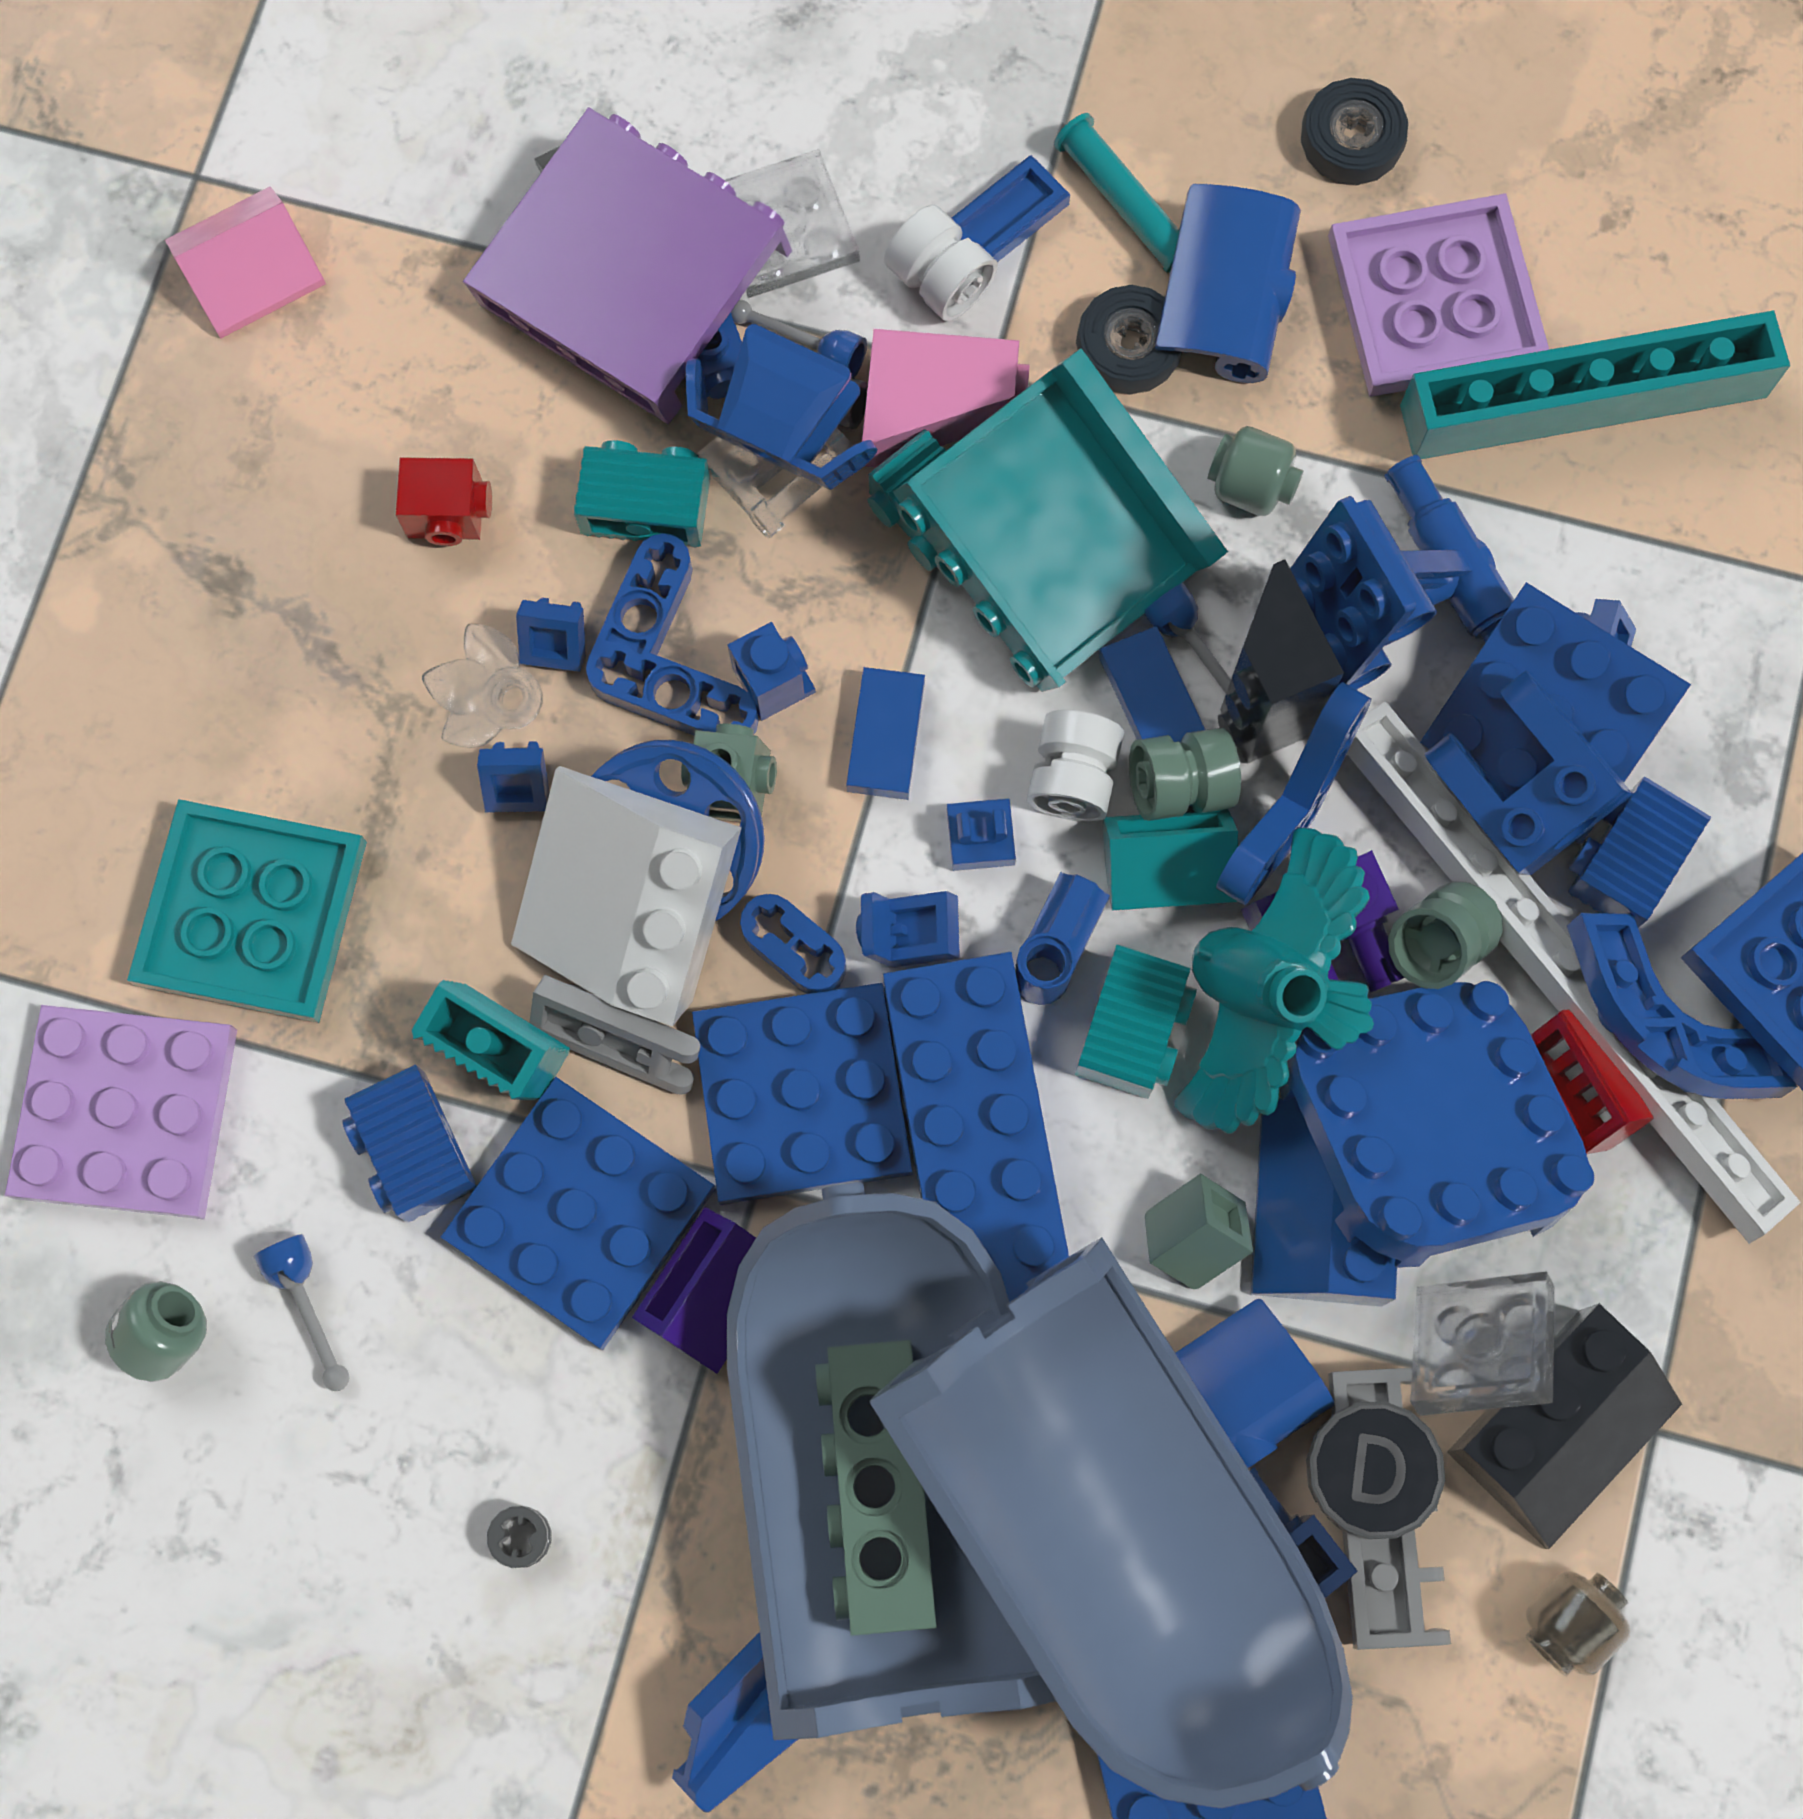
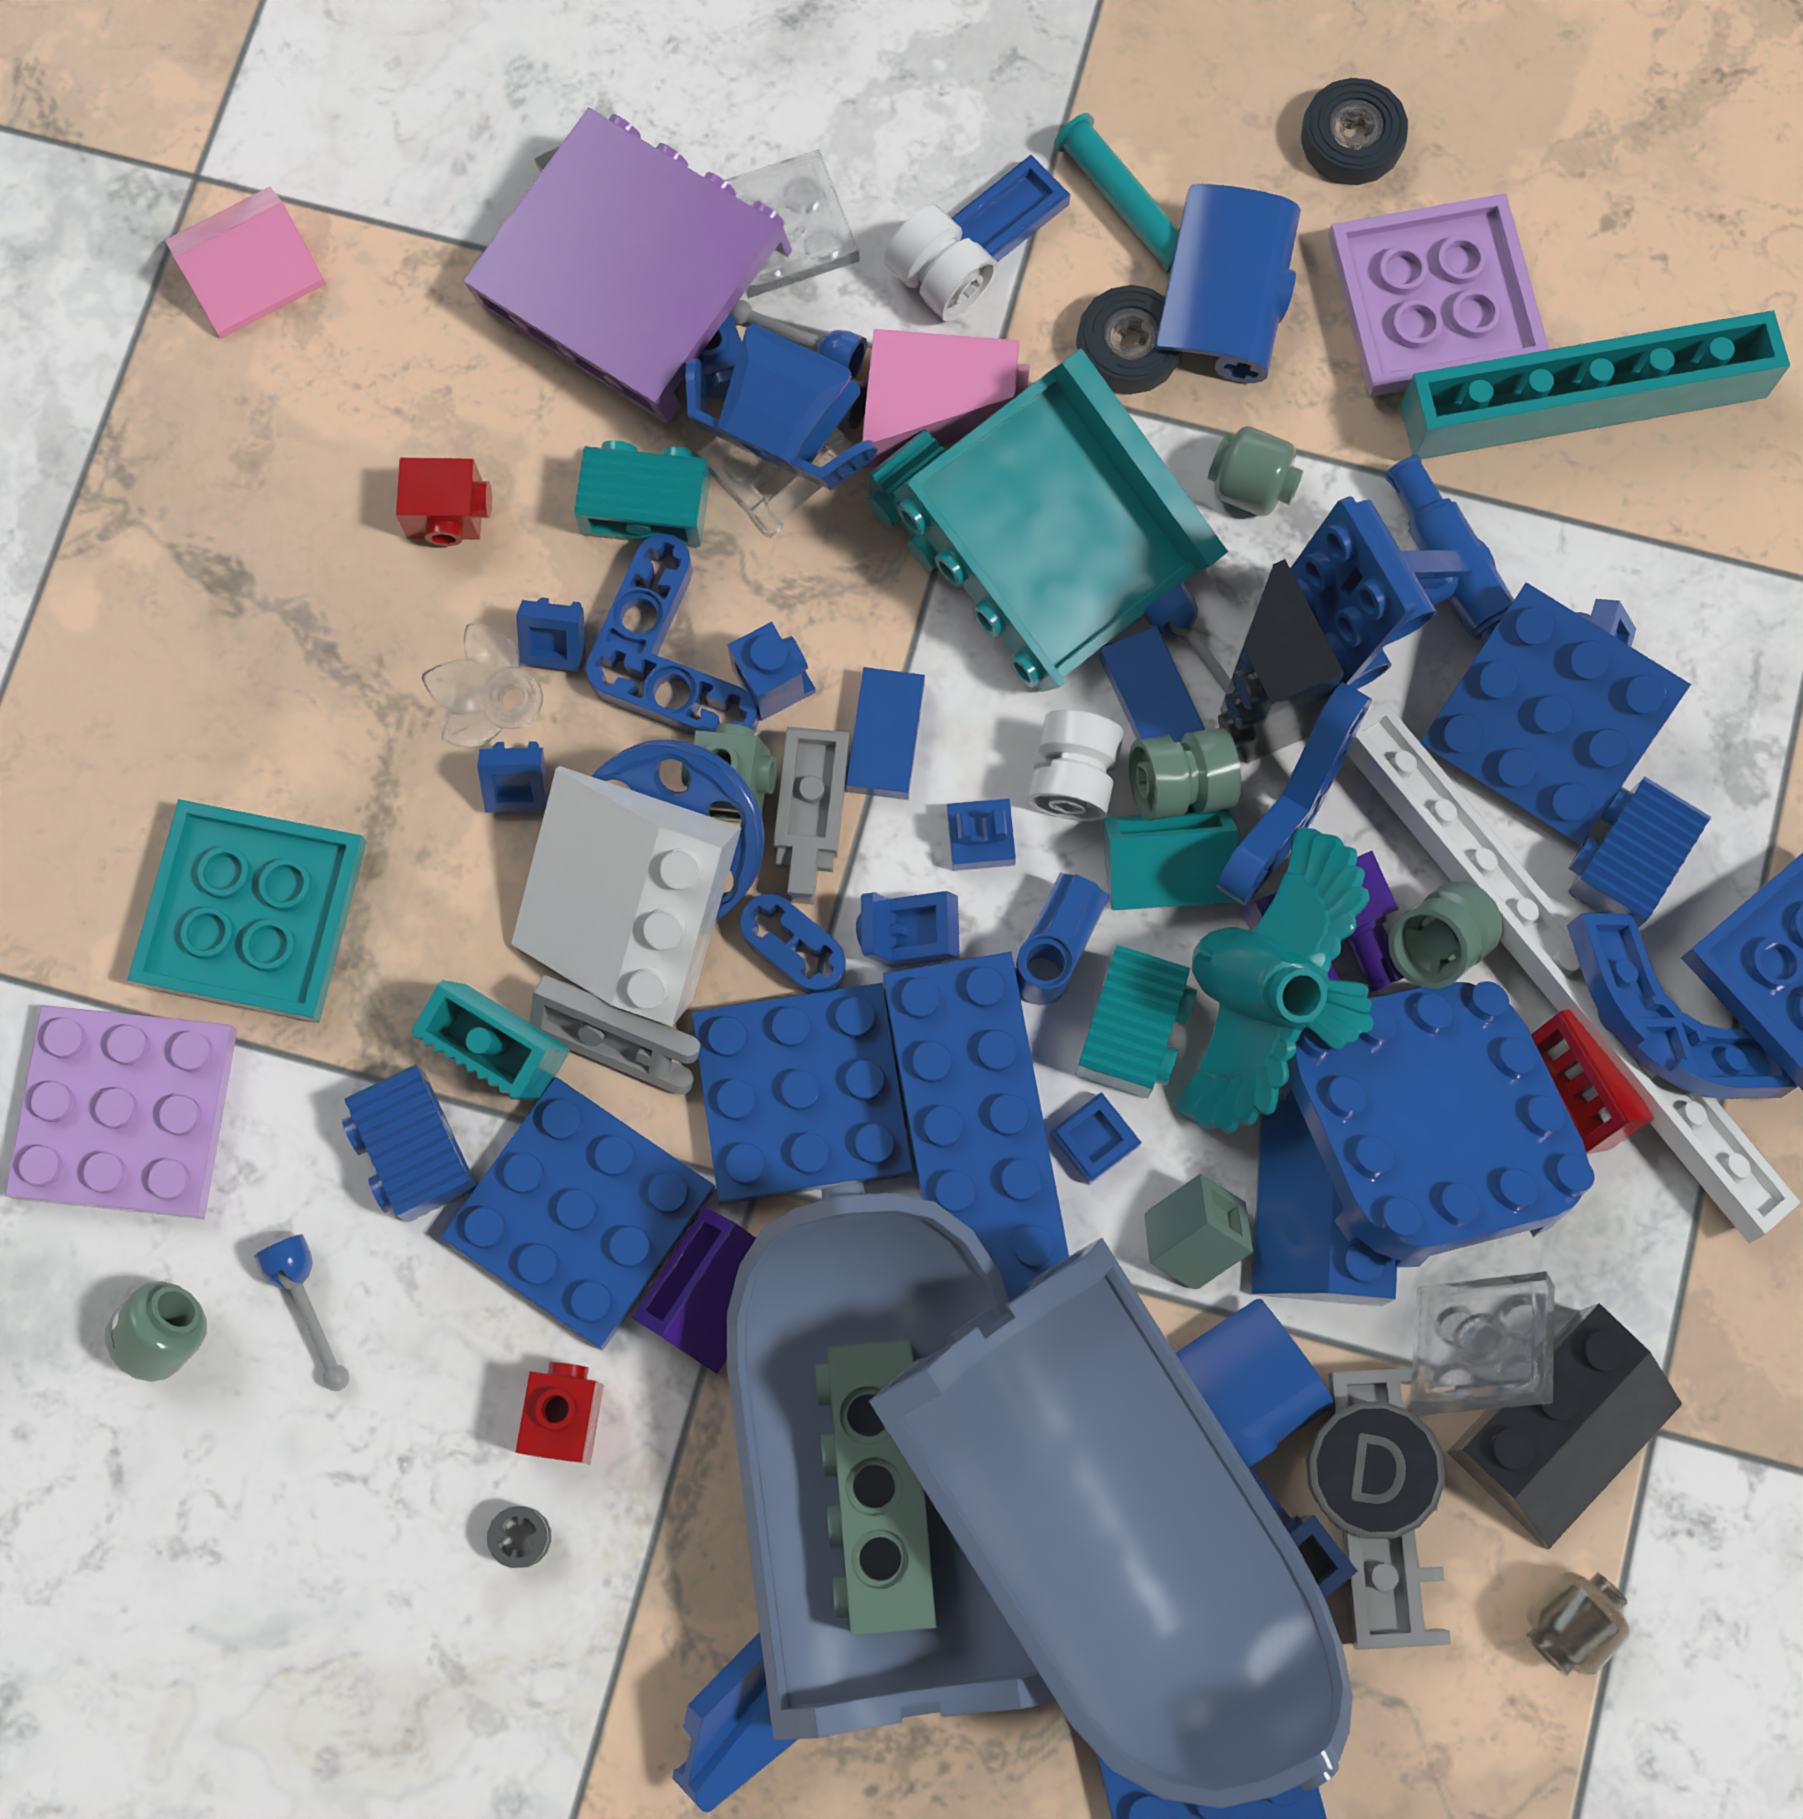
(560, 1414): none -> red brick
(810, 807): none -> light grey hinge
(1095, 1138): none -> blue tile
(1550, 807): blue brick -> none

